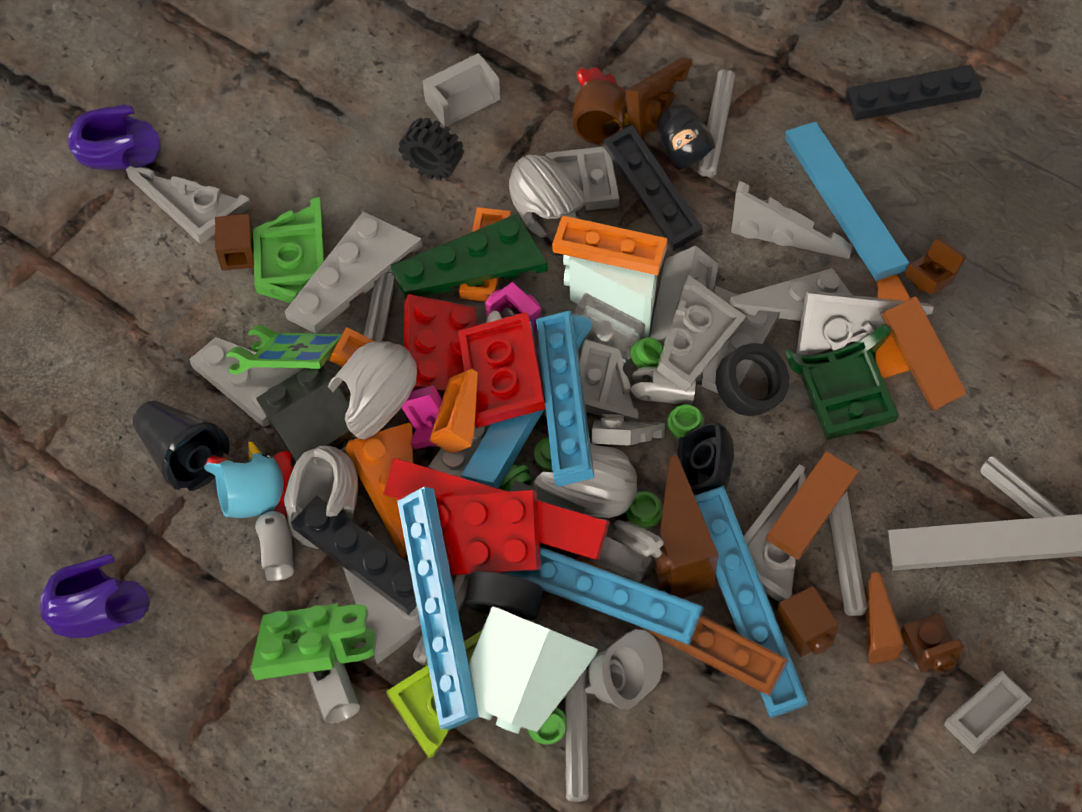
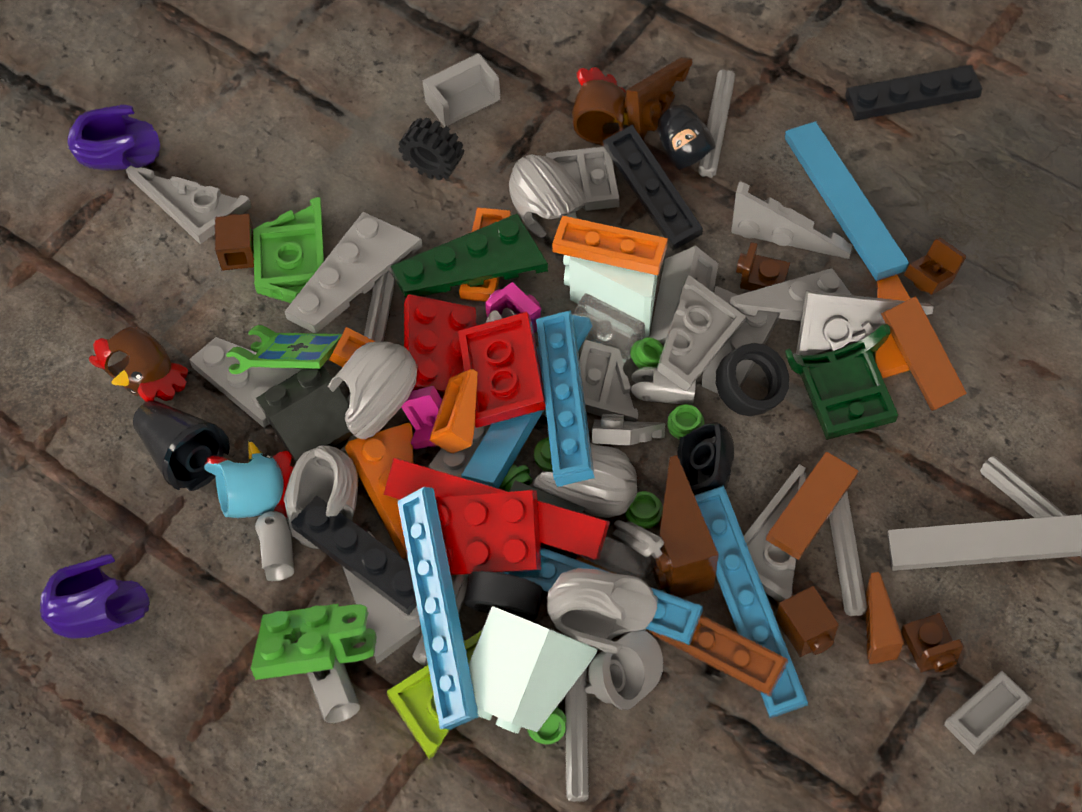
(146, 367): none -> piece
(600, 606): none -> light grey hair
(760, 270): none -> reddish brown bracket

